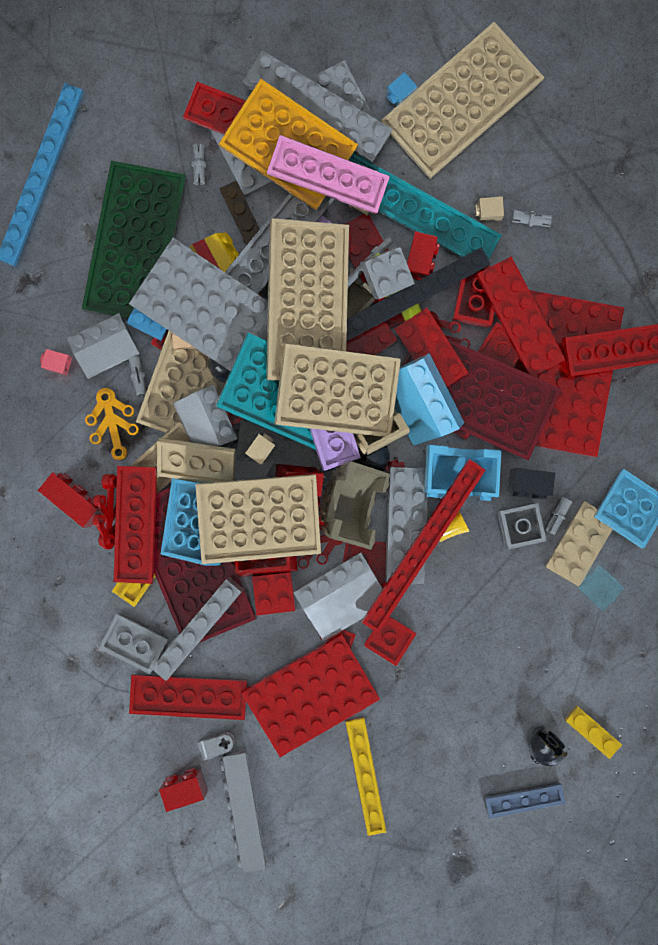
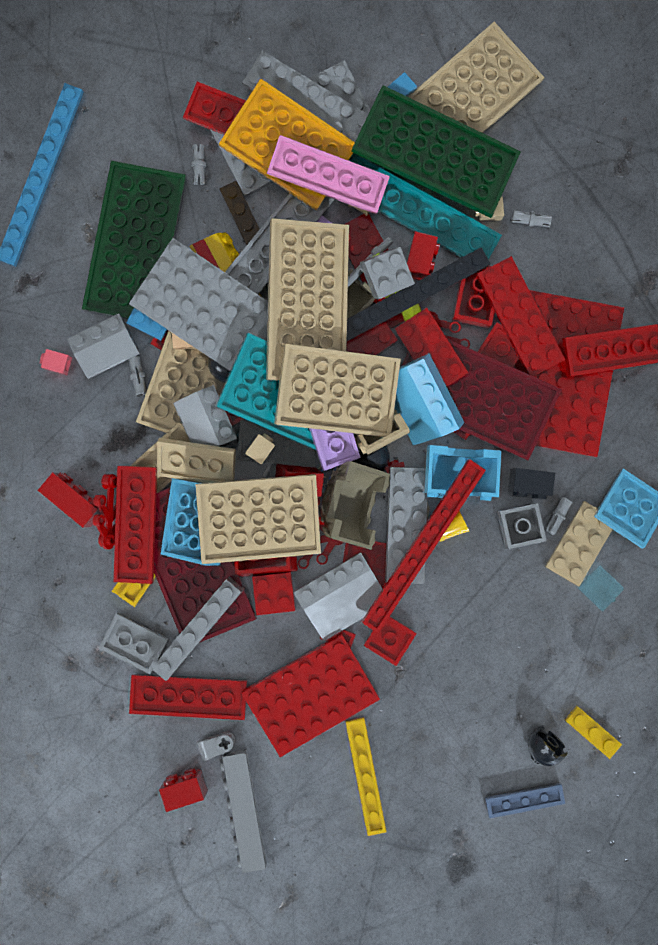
(111, 420): light orange plant -> none
(436, 151): none -> dark green plate

